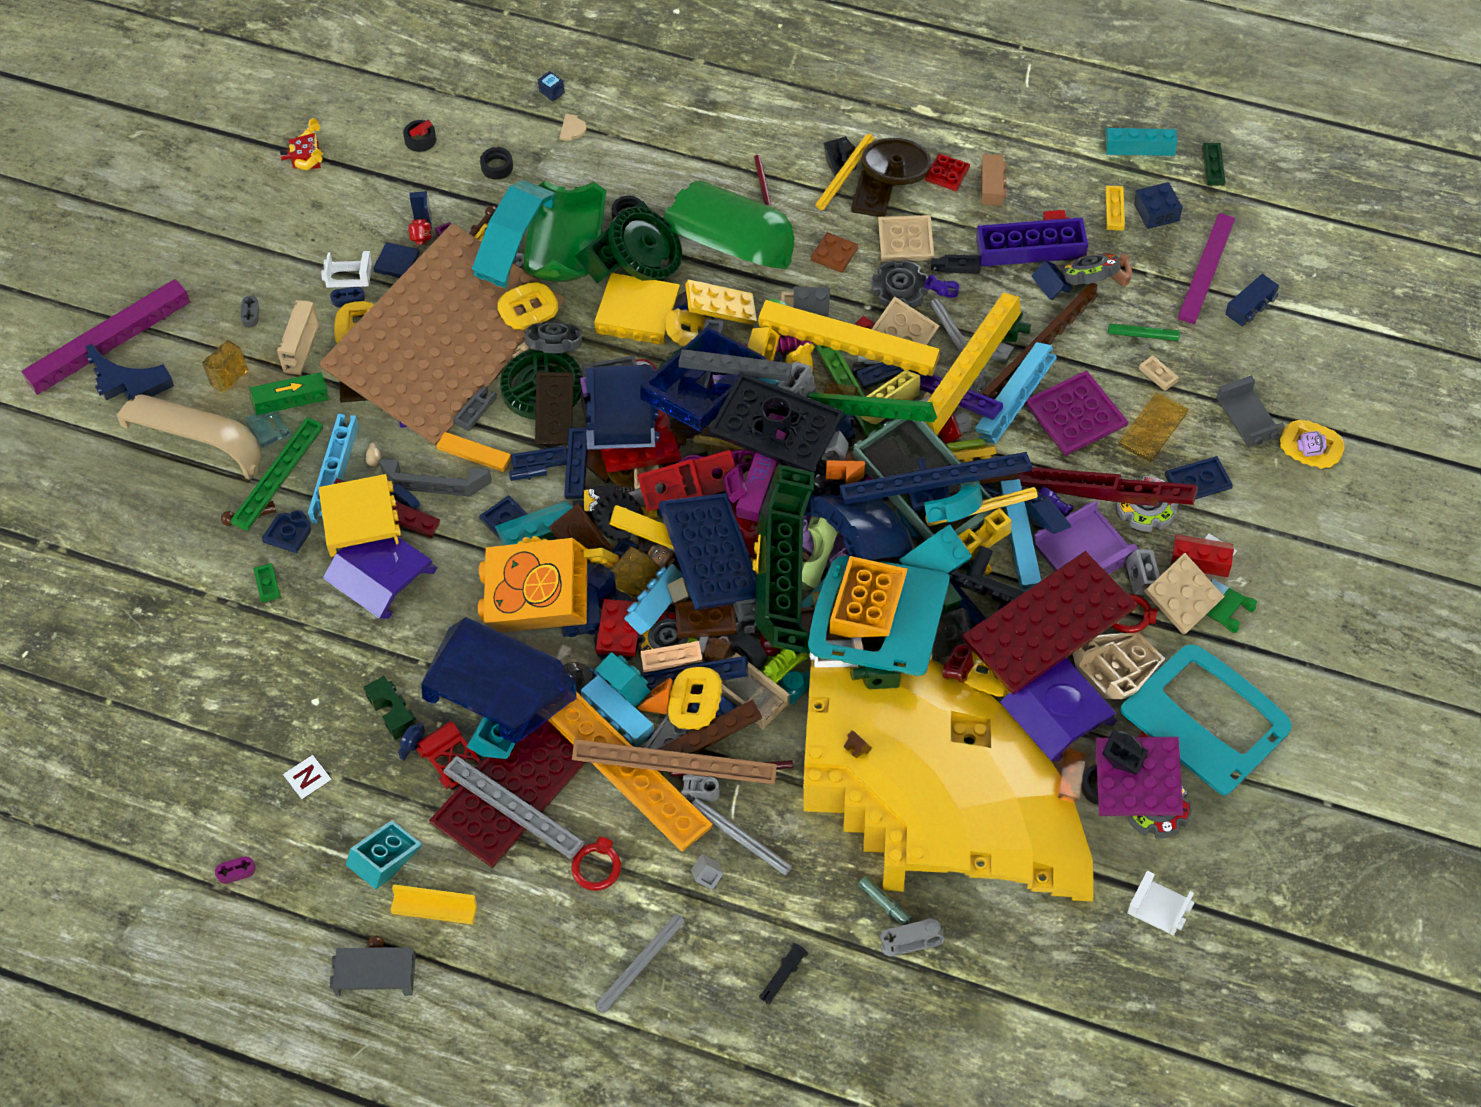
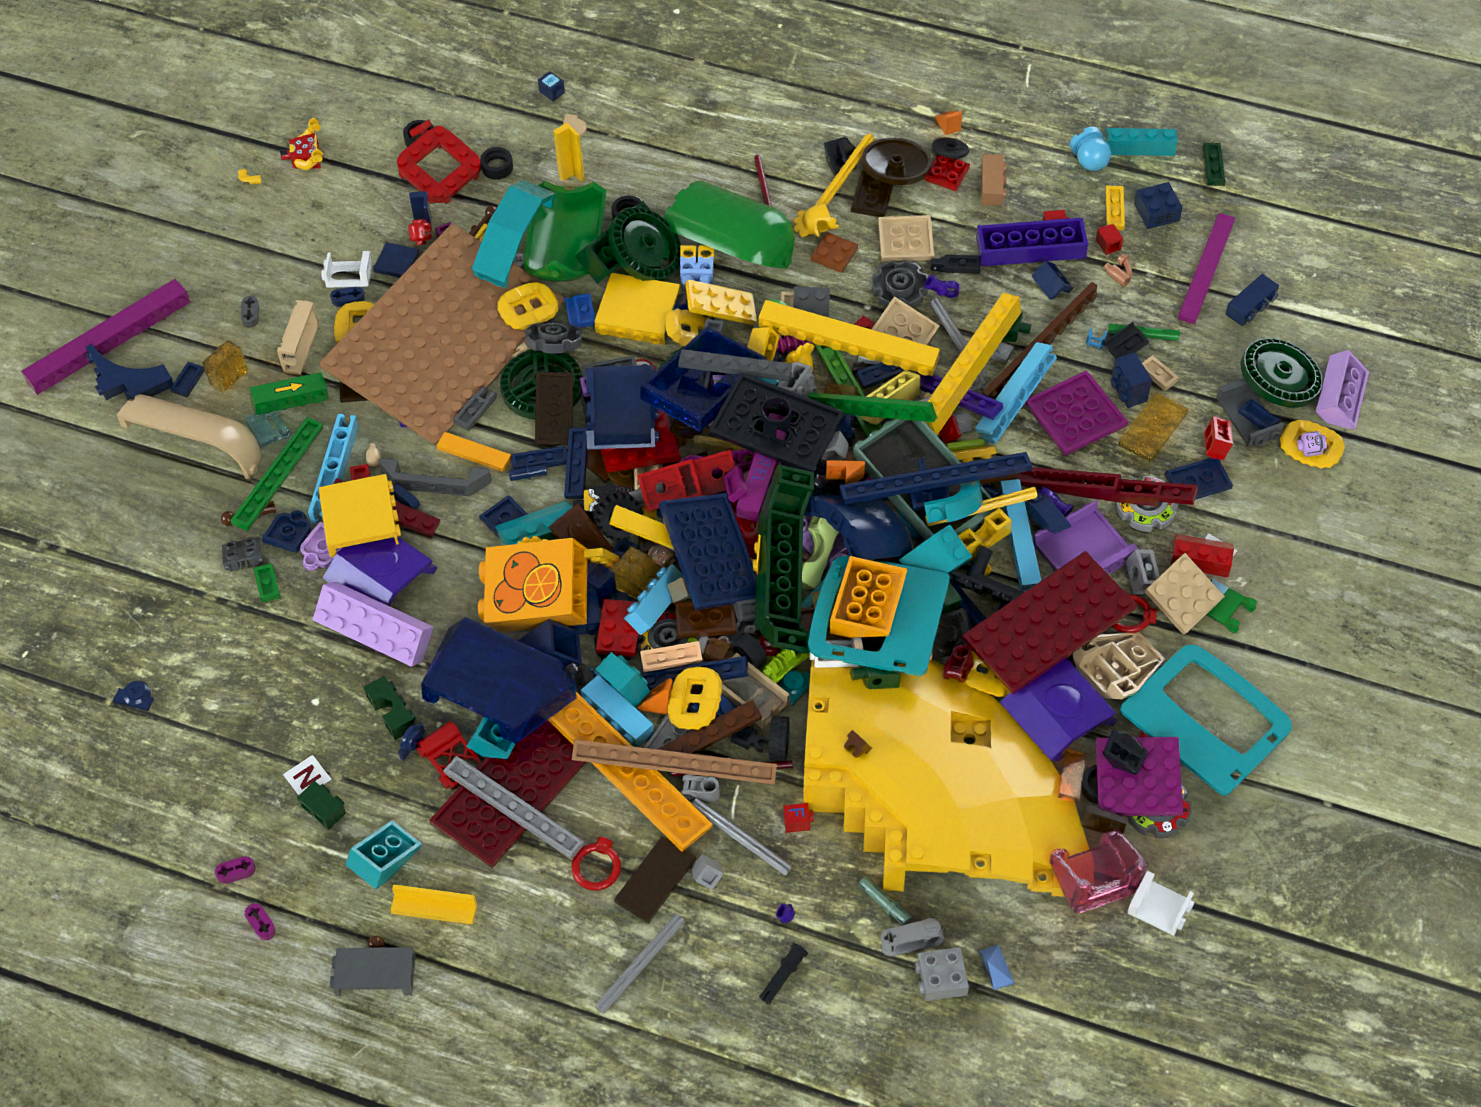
(135, 695): none -> dark blue piece
(187, 379): none -> dark blue tile
(242, 551): none -> dark grey hinge
(247, 179): none -> yellow arm
(256, 924): none -> magenta beam
(315, 549): none -> lavender plate
(321, 804): none -> dark green brick
(360, 472): none -> red plate
(373, 623): none -> lavender brick
(455, 181): none -> red plate
(555, 640): none -> dark blue slope
(568, 152): none -> yellow panel
(580, 310): none -> blue plate
(654, 879): none -> dark brown tile
(698, 271): none -> light blue hips
(748, 737): none -> black plate
(779, 738): none -> black tyre
(785, 913): none -> dark purple plate
(797, 817): none -> red brick
(814, 221): none -> yellow piece
(942, 974): none -> light grey brick
(950, 121): none -> orange slope
(950, 147): none -> black wheel
(996, 967): none -> medium blue slope
(1089, 338): none -> dark azure piece
(1091, 149): none -> medium azure tile
(1091, 268): dark grey piece -> none
(1099, 873): none -> clear pink windscreen
(1103, 821): none -> dark brown bracket
(1109, 239): none -> red brick
(1126, 341): none -> black plate
(1131, 380): none -> dark blue brick
(1218, 438): none -> red brick
(1258, 415): none -> dark blue tile
(1281, 372): none -> dark green piece
(1342, 390): none -> lavender slope

